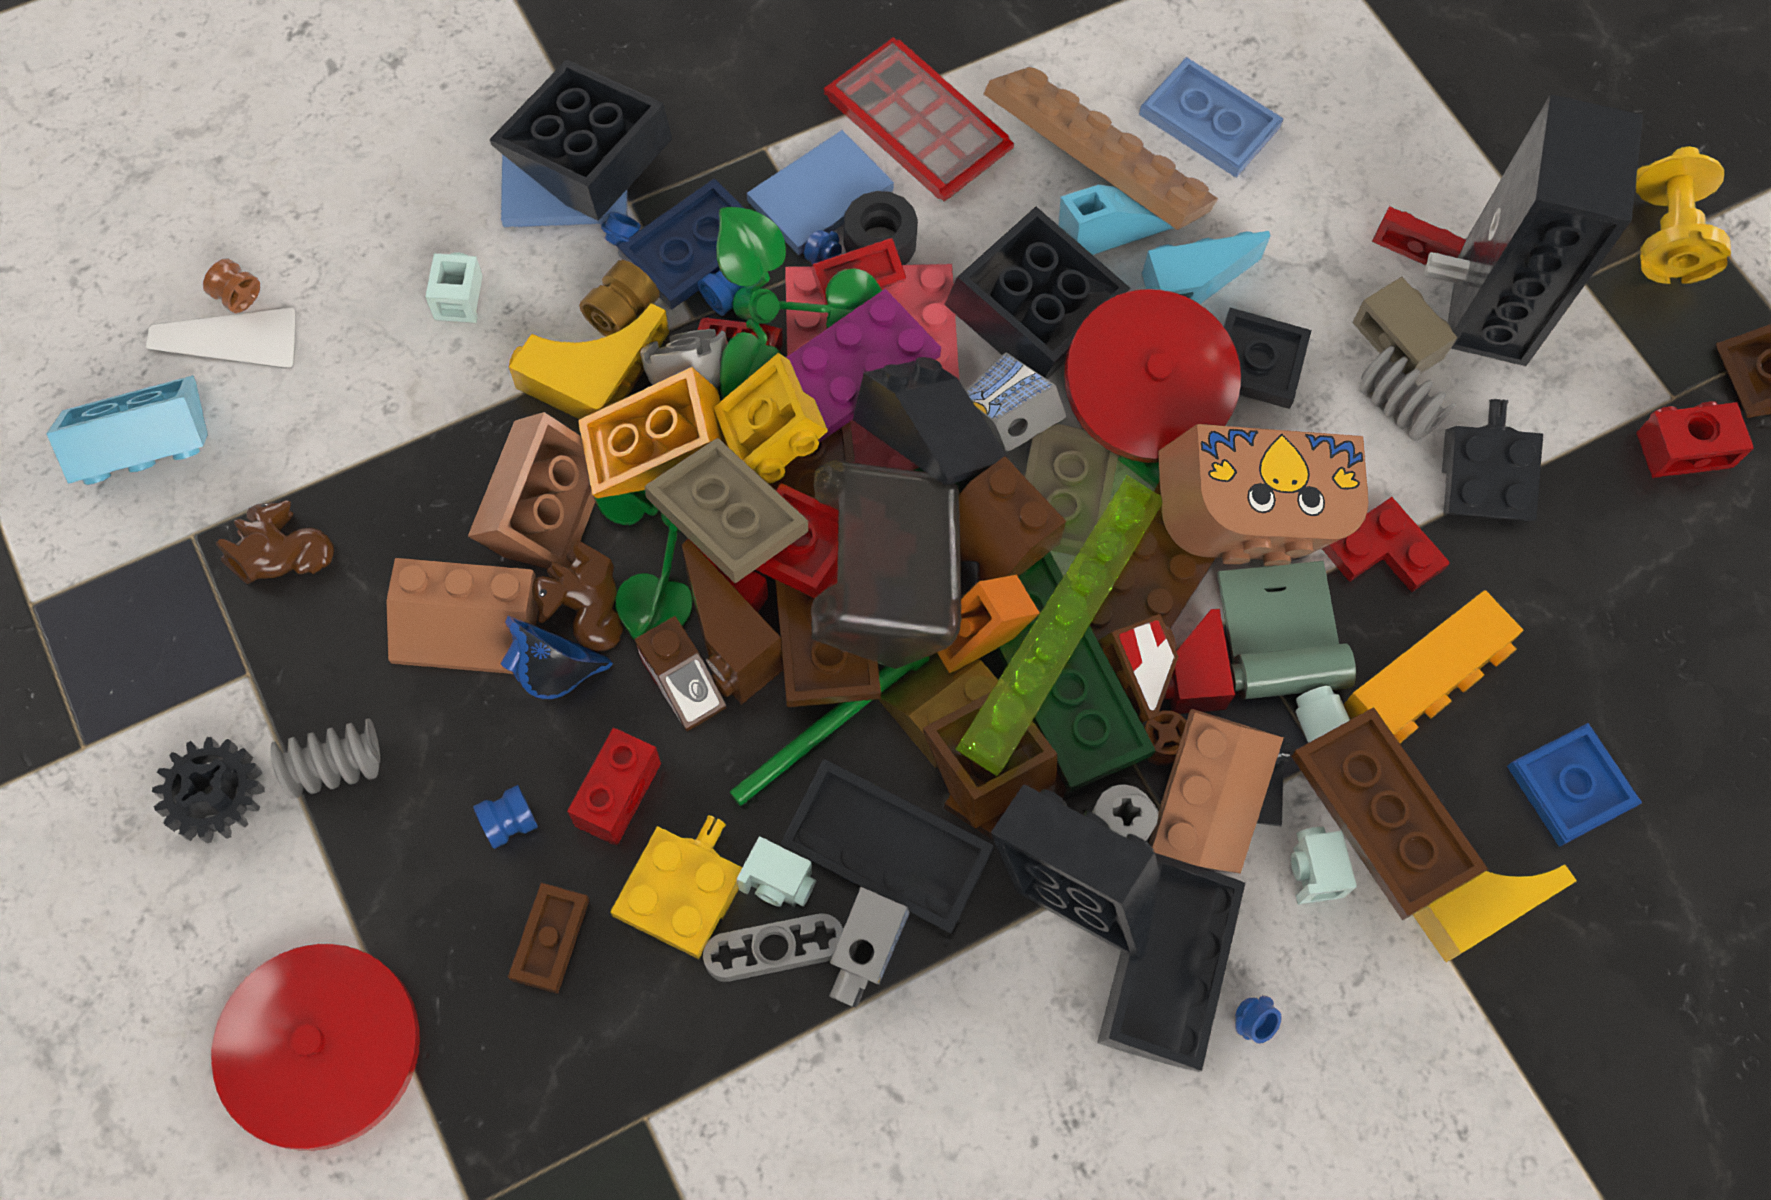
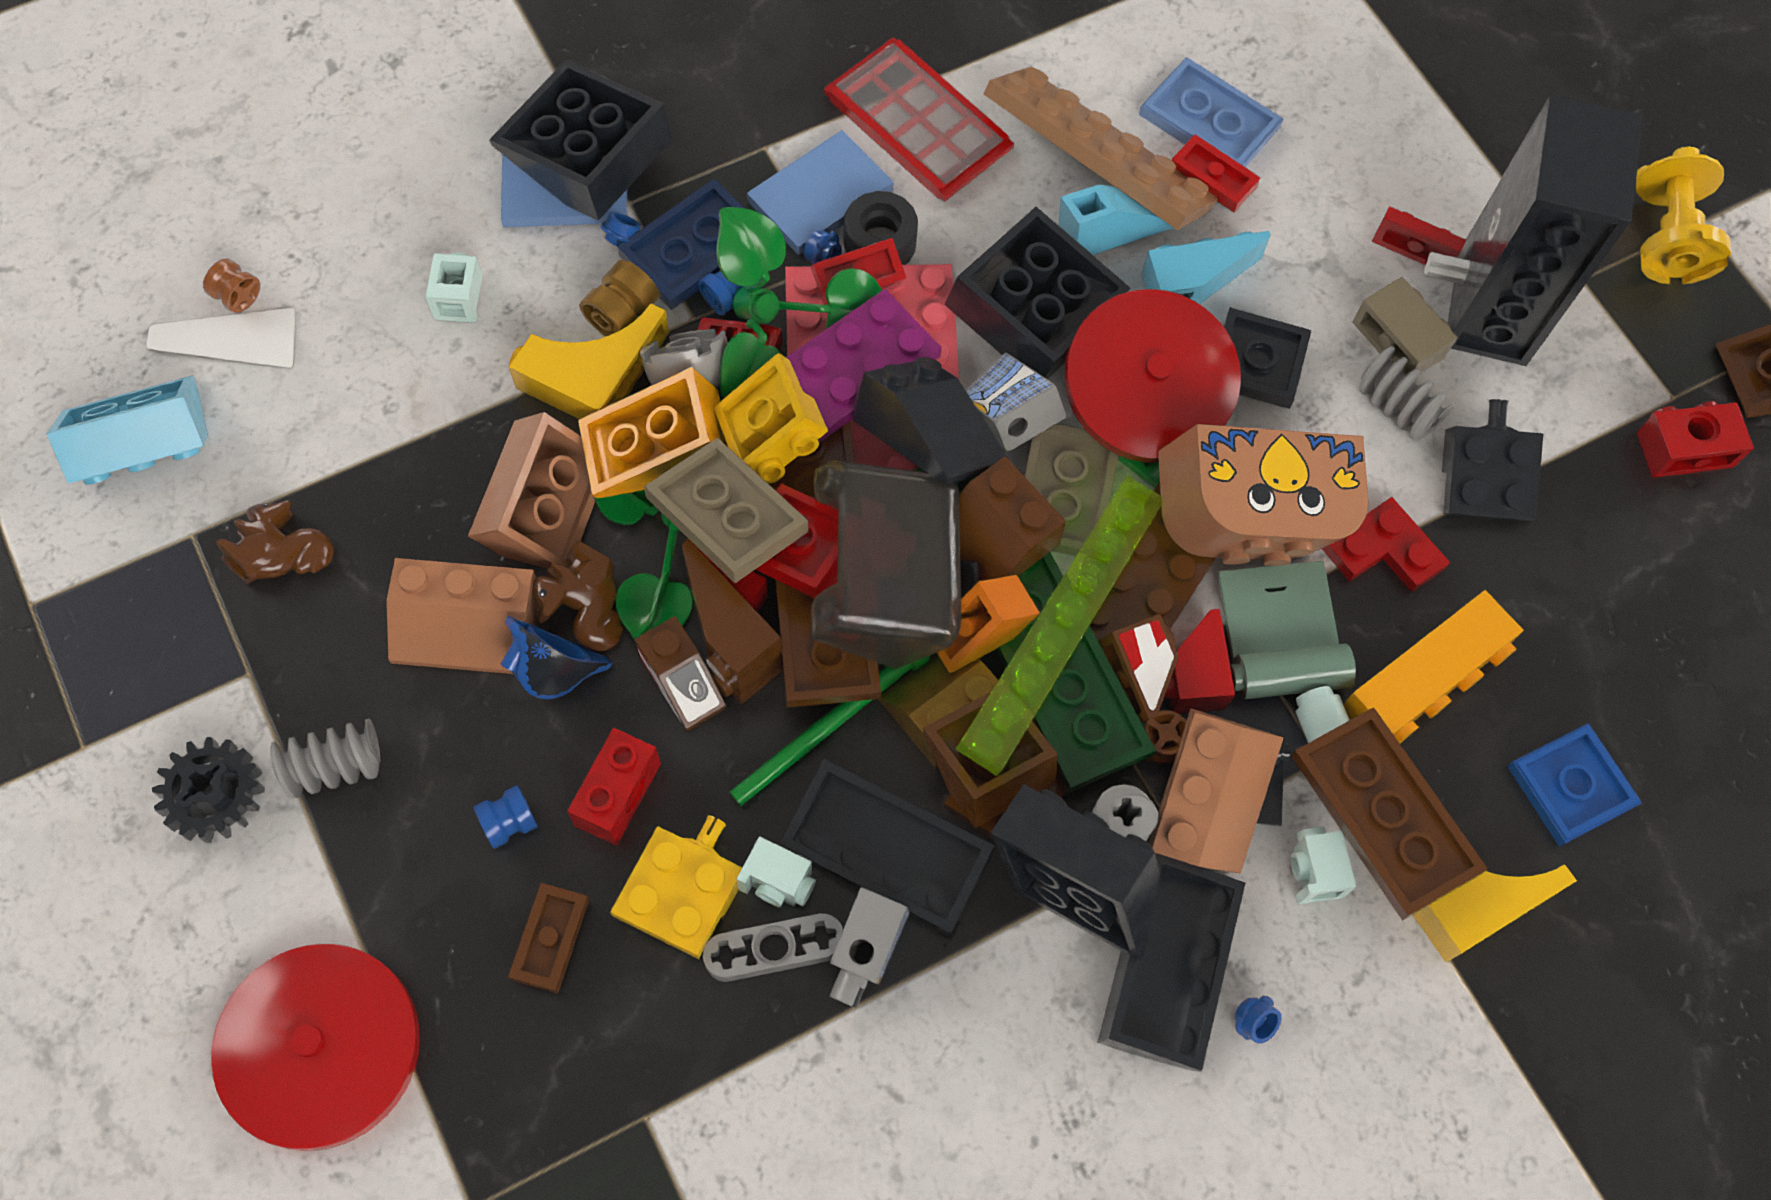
(1222, 174): none -> red plate

